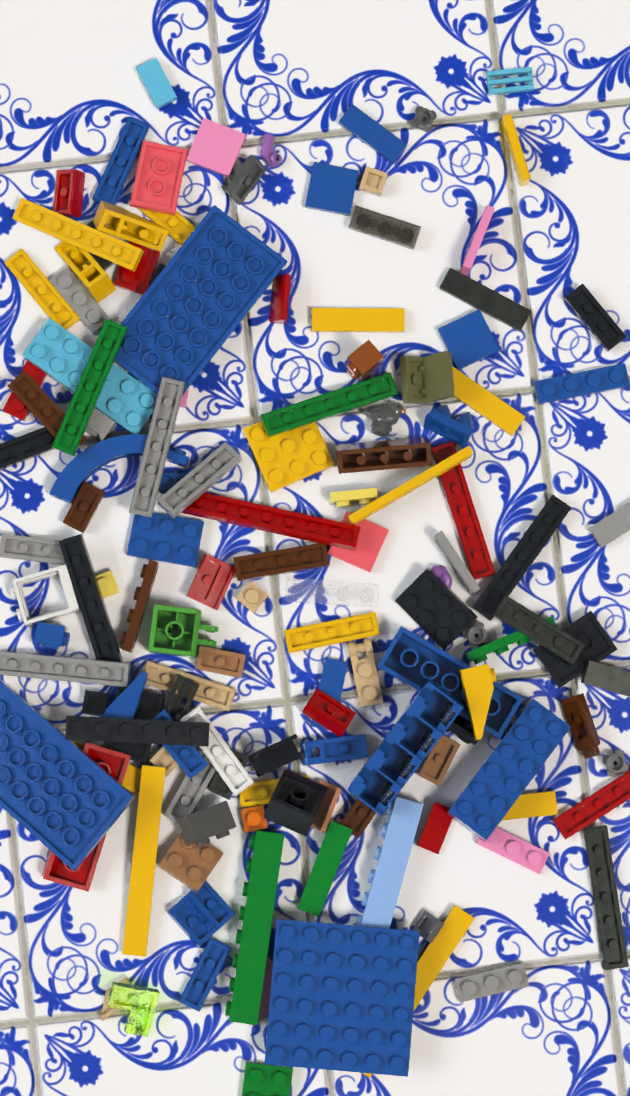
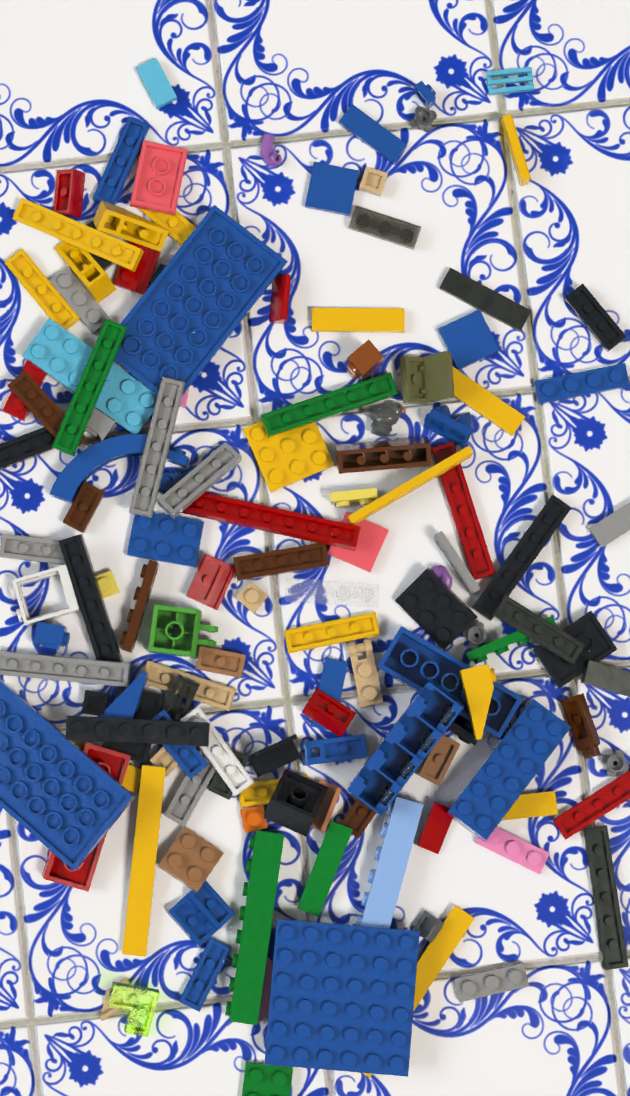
(206, 823): dark grey brick -> none
(216, 147): bright pink tile -> none
(245, 180): dark grey plate -> none
(425, 94): none -> blue plate
(477, 239): bright pink tile -> none

